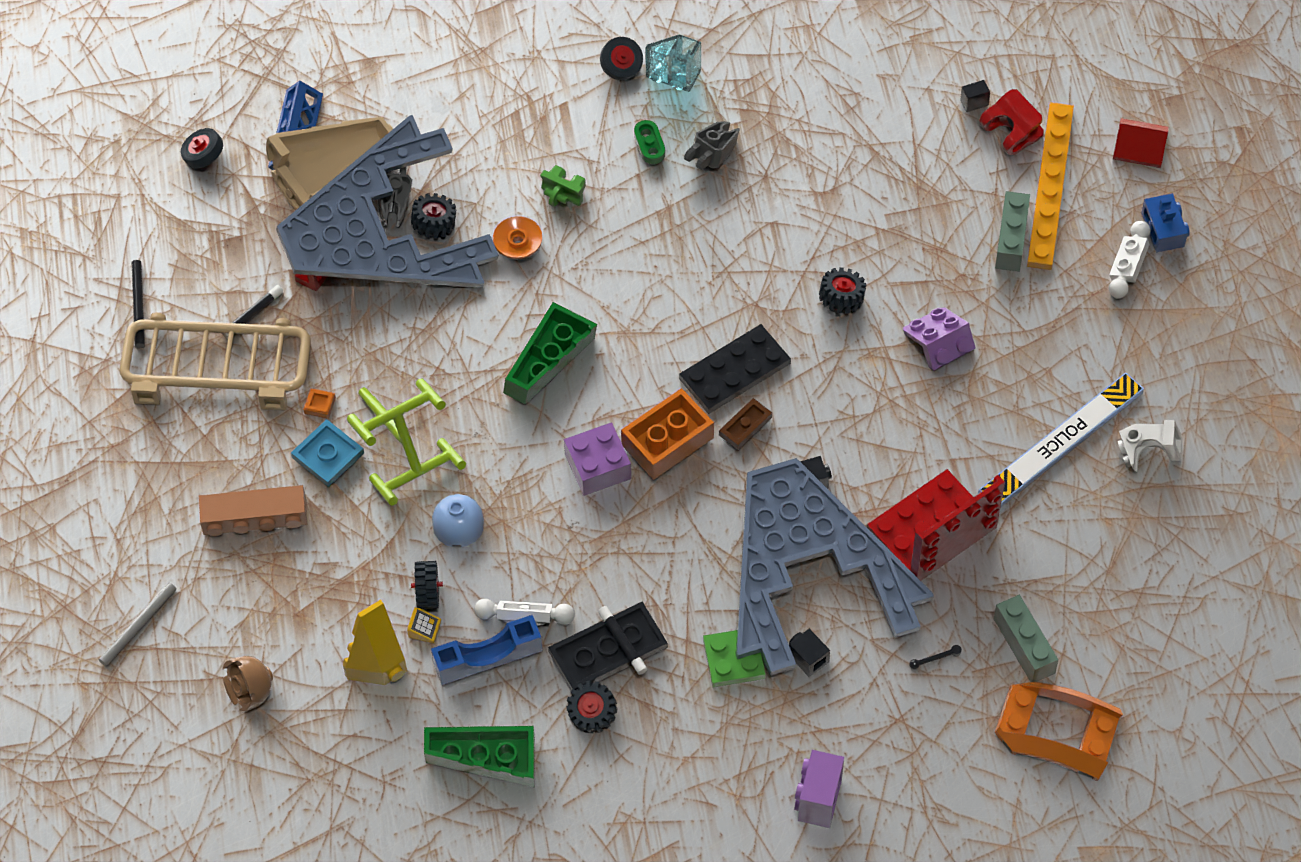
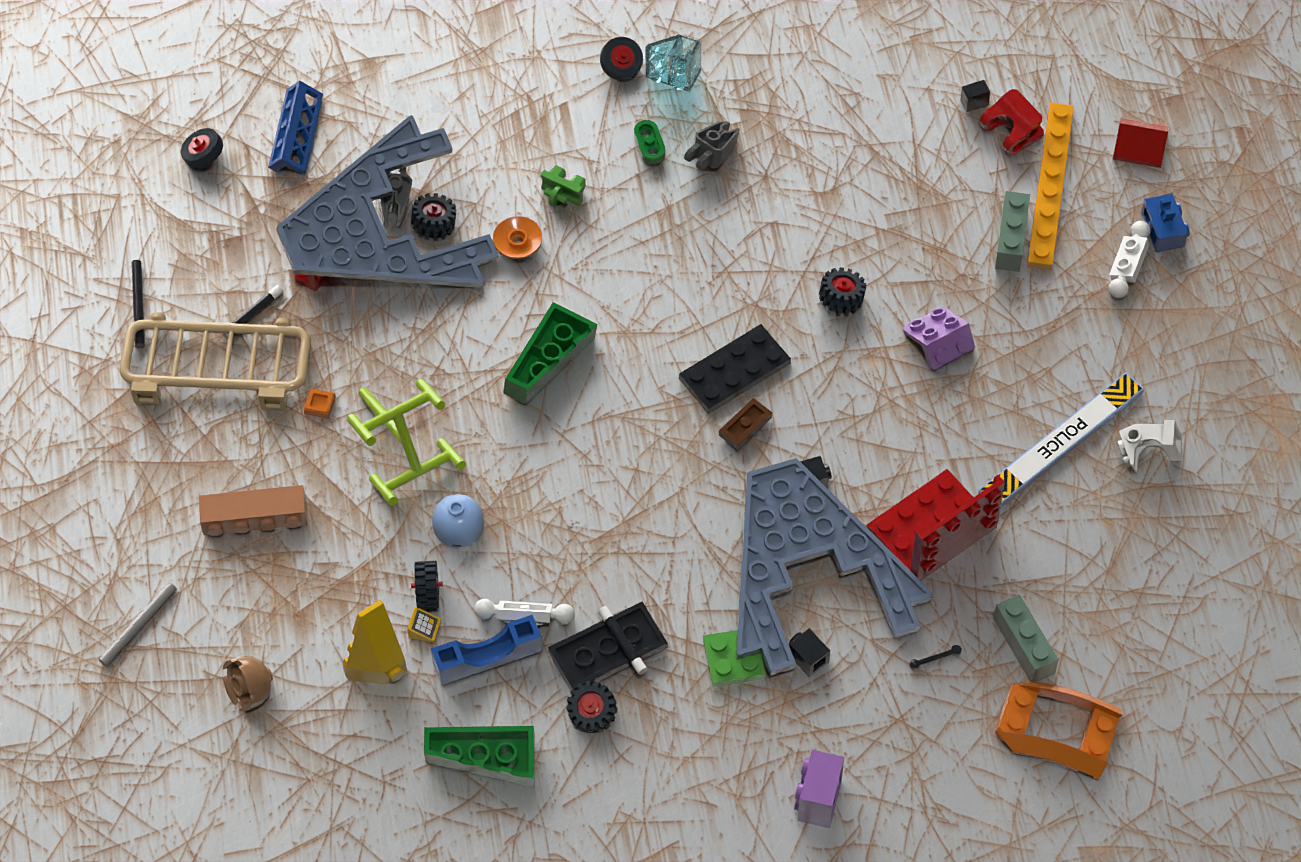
(315, 156): tan cone -> none
(327, 453): dark azure plate -> none
(597, 459): medium lavender brick -> none
(667, 433): orange brick -> none

